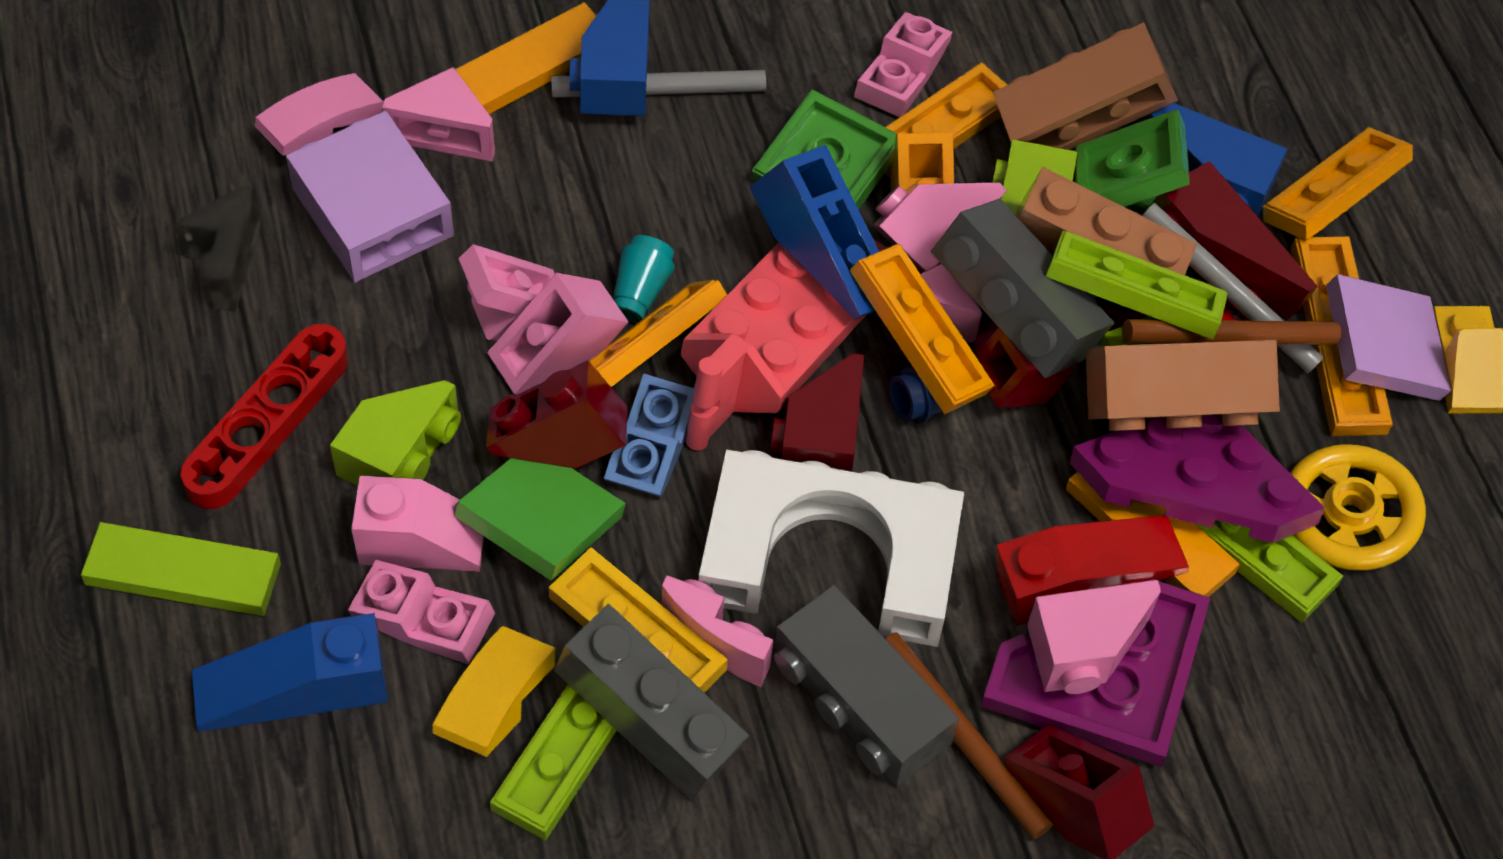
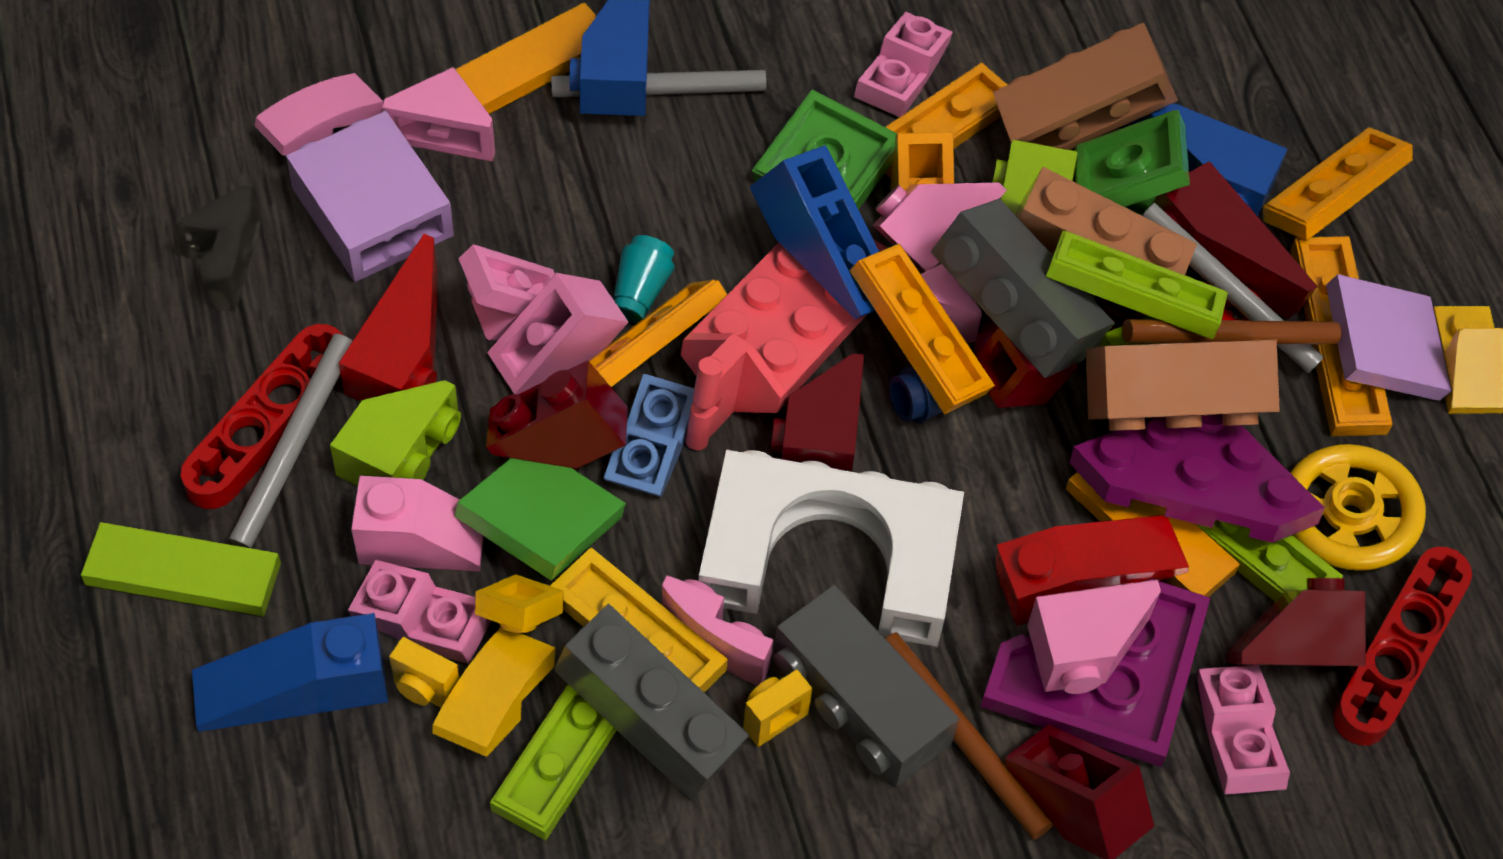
(290, 444): none -> light grey bar
(399, 336): none -> red slope
(422, 673): none -> yellow plate
(519, 603): none -> yellow plate
(776, 706): none -> yellow plate
(1240, 729): none -> bright pink slope
(1307, 629): none -> dark red slope
(1405, 645): none -> red beam

